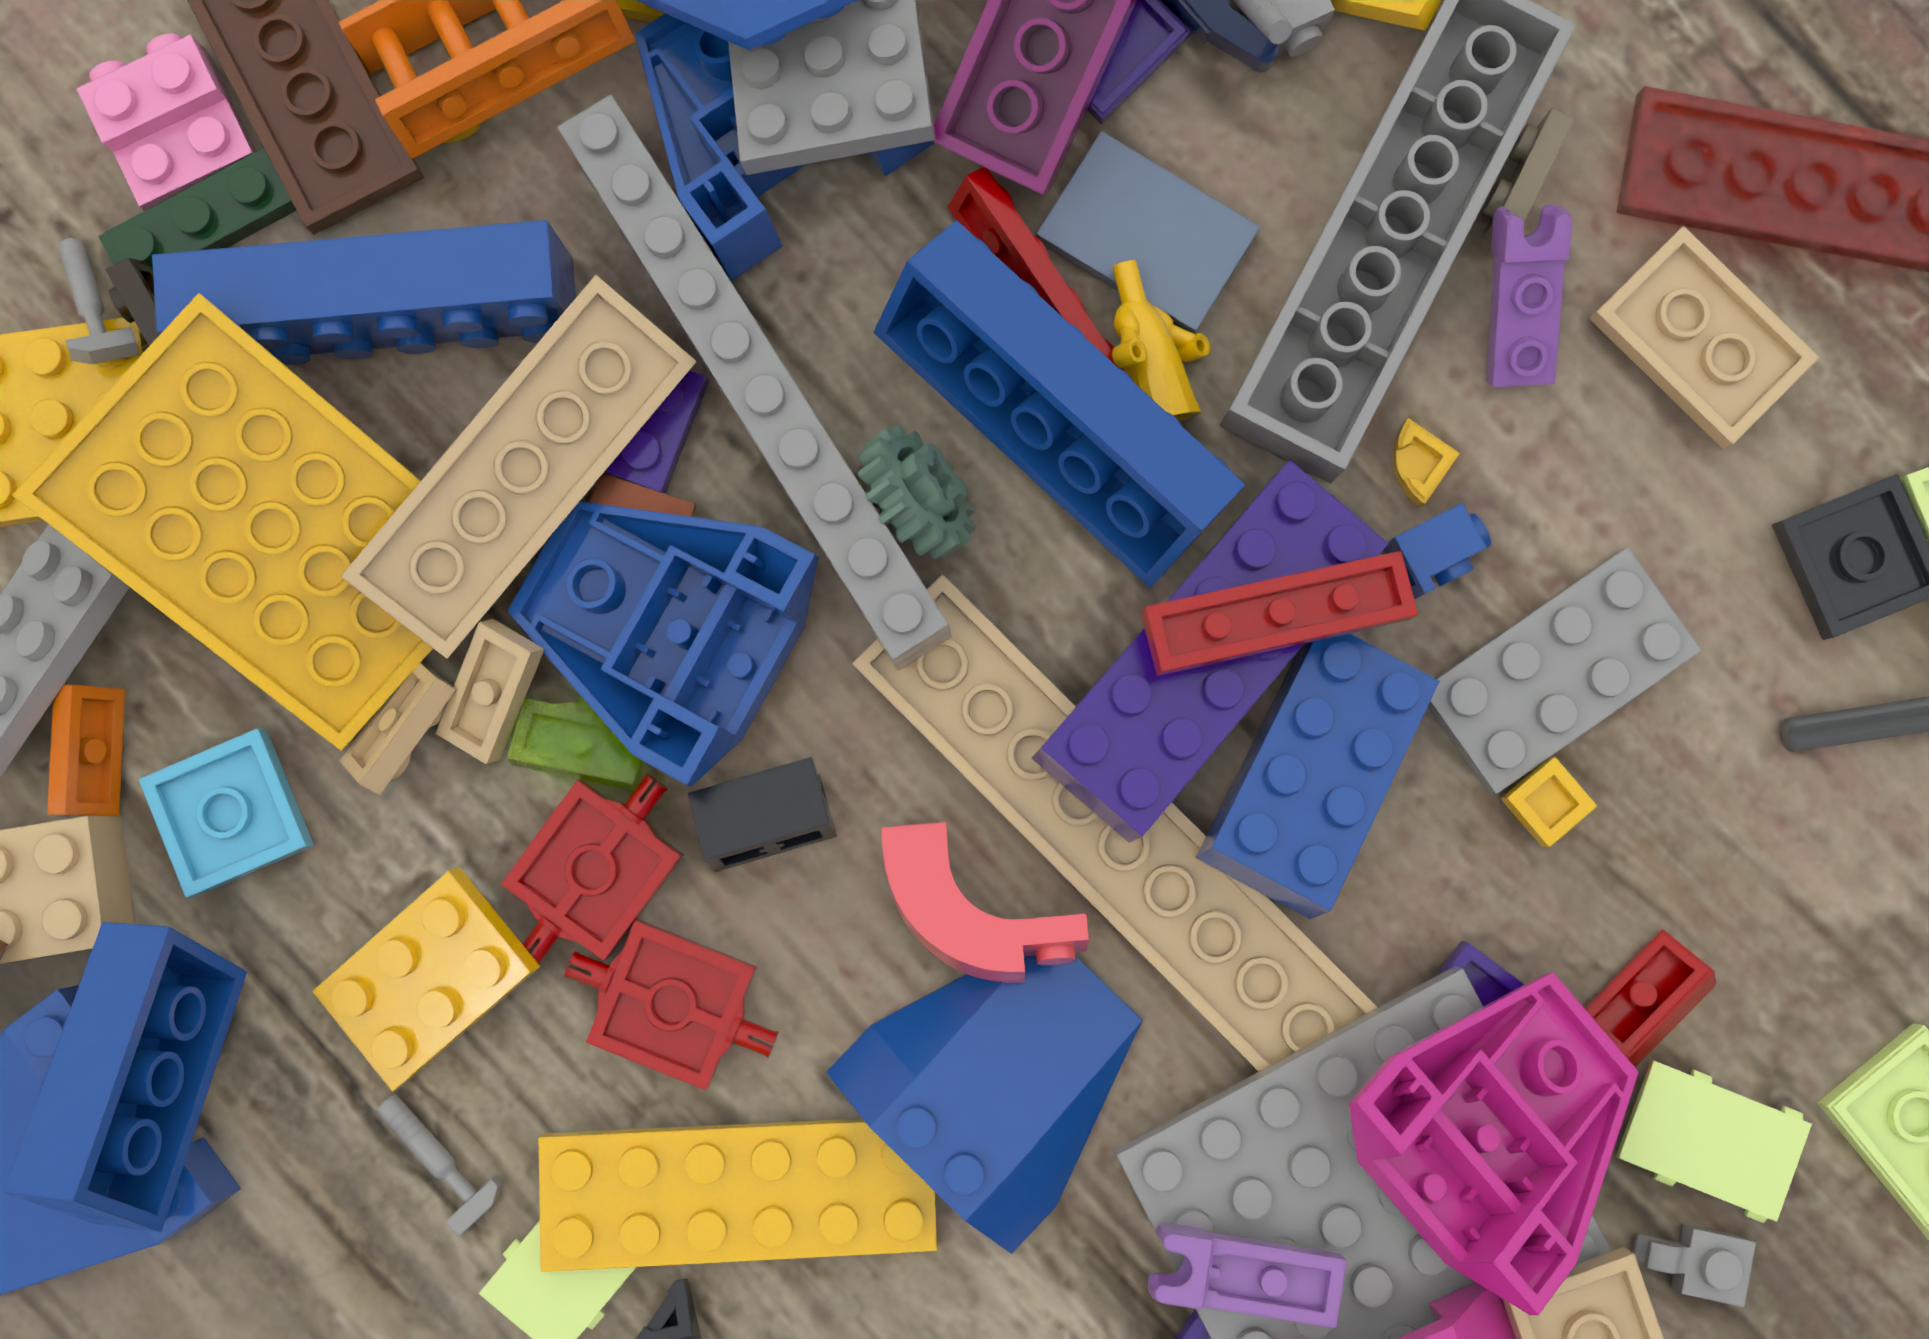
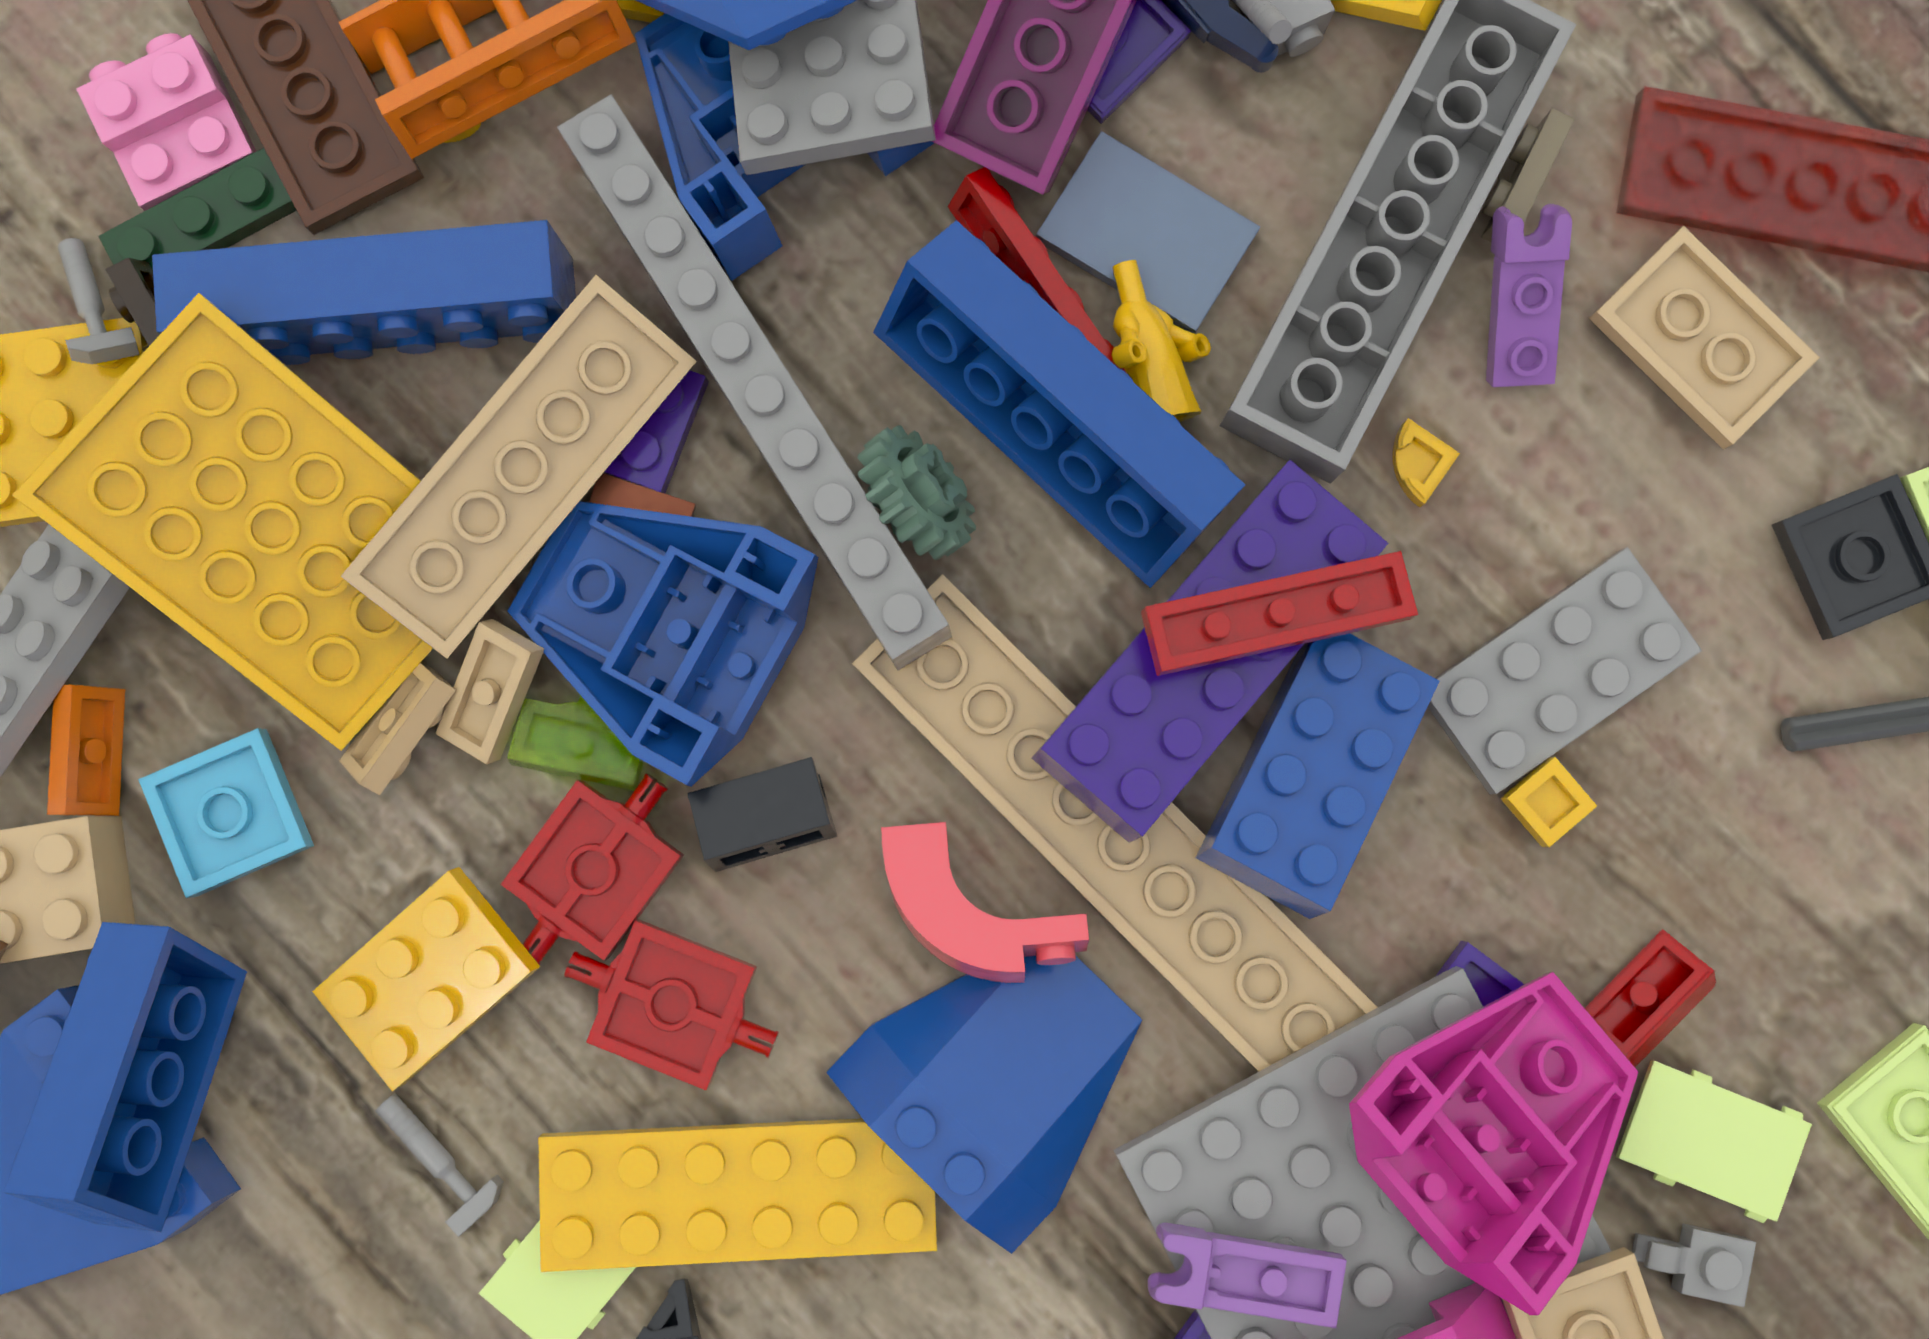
(1440, 548): blue brick -> none

